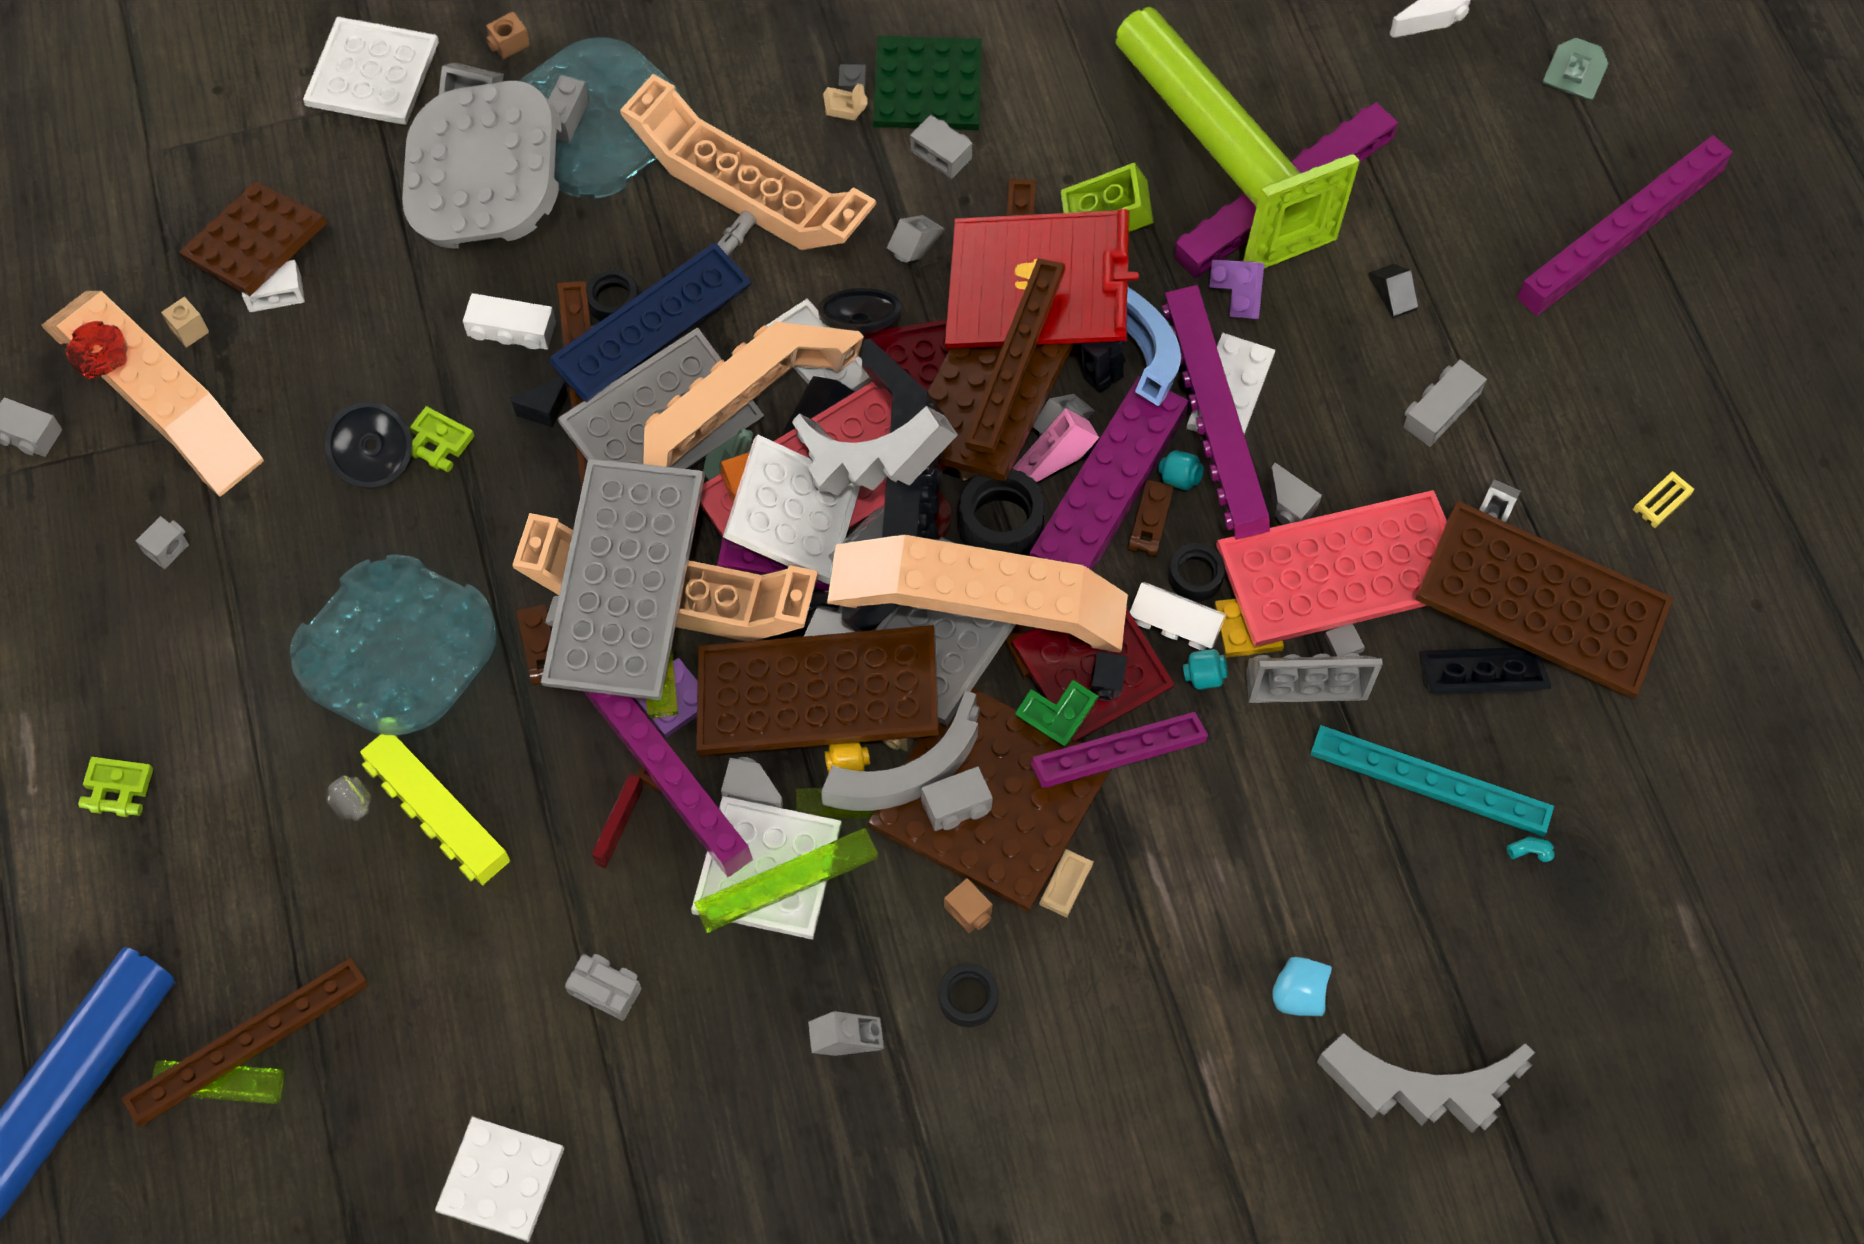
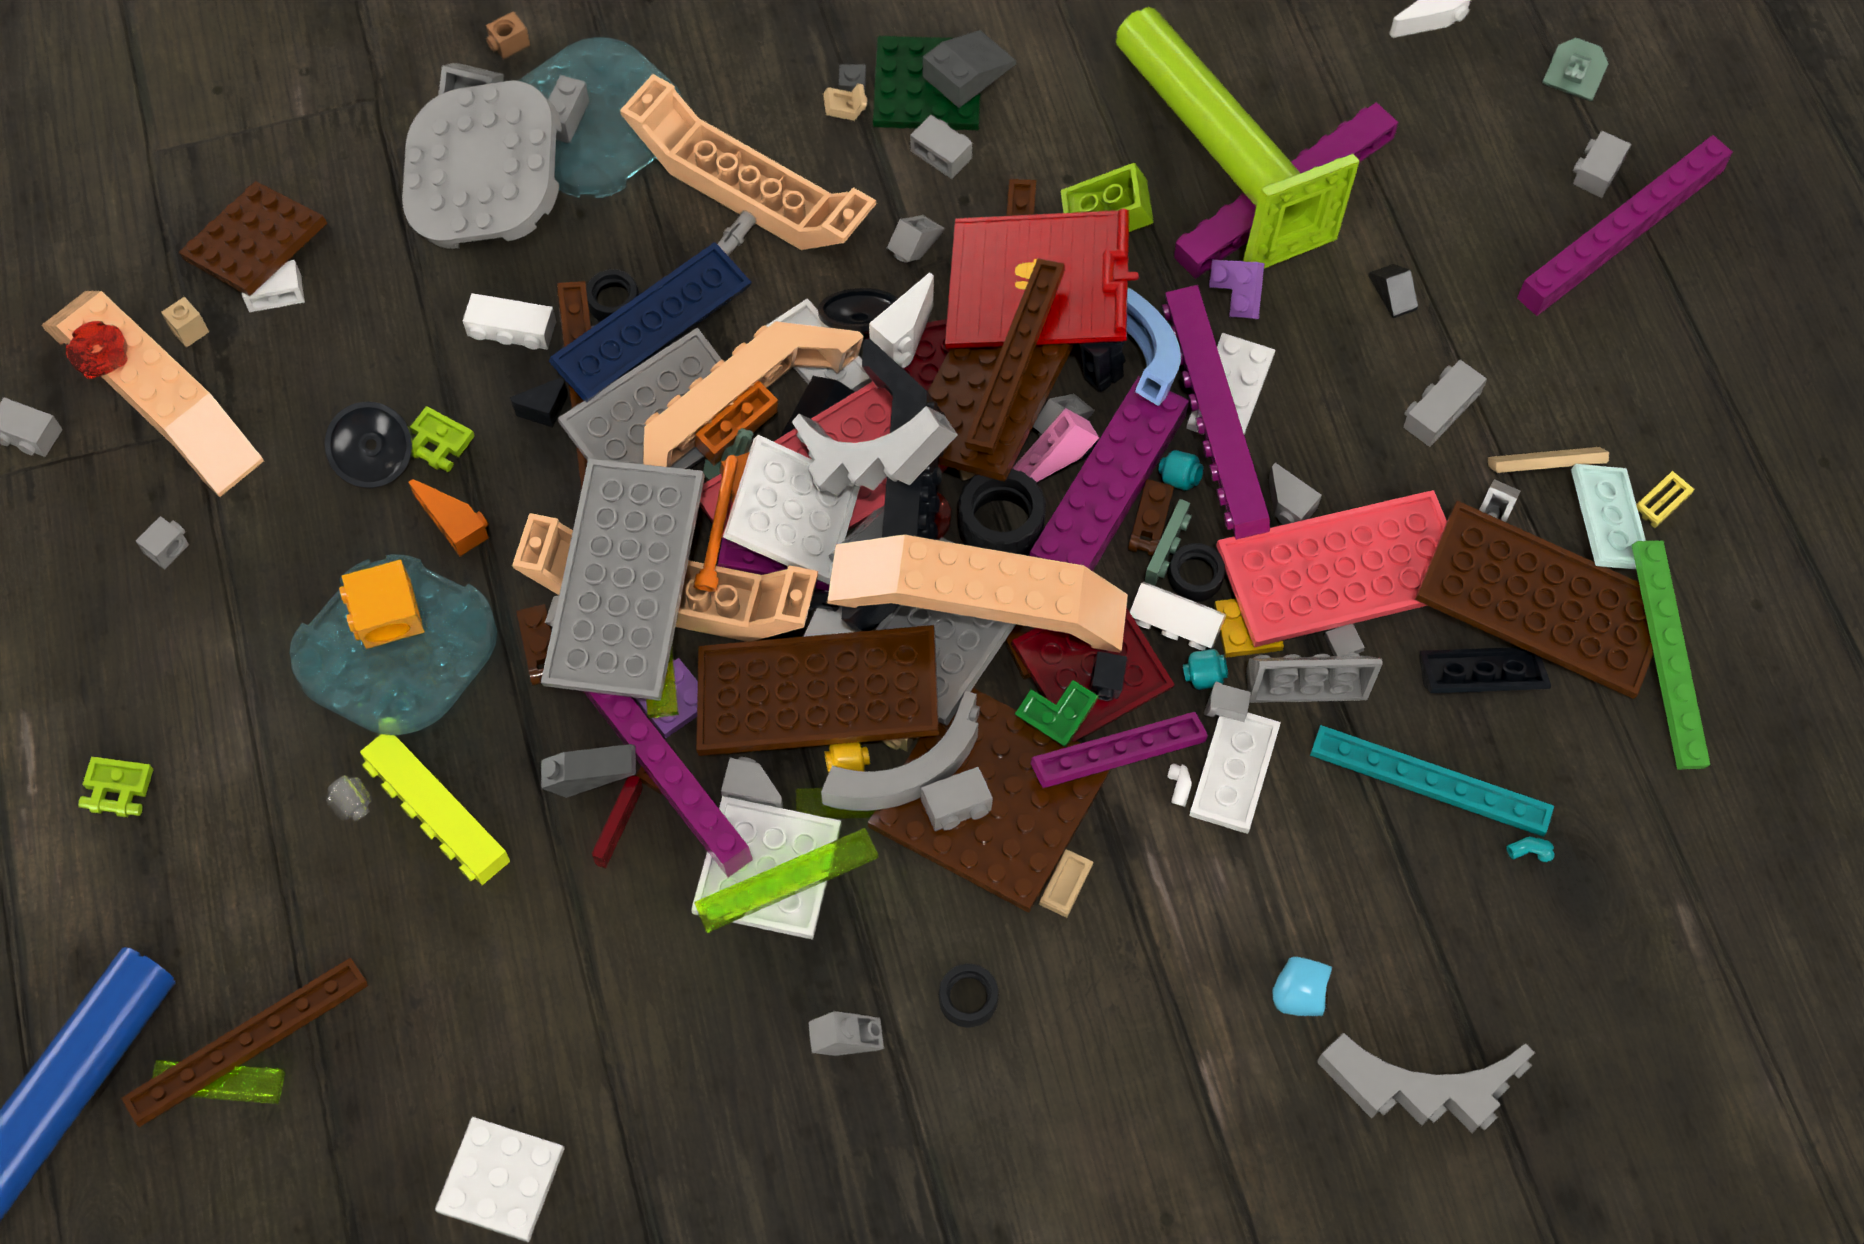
(371, 70): white plate -> none
(381, 604): none -> light orange brick
(453, 517): none -> orange slope
(587, 769): none -> dark grey slope
(603, 986): light grey brick -> none
(707, 578): none -> orange piece
(747, 412): none -> orange brick
(903, 322): none -> white slope
(965, 66): none -> dark grey slope
(968, 906): medium nougat brick -> none
(1169, 543): none -> sand green plate
(1183, 784): none -> white arm
(1228, 702): none -> light grey tile
(1235, 771): none -> white plate
(1548, 459): none -> tan tile
(1601, 163): none -> light grey brick
(1608, 514): none -> light aqua tile
(1670, 655): none -> bright green plate

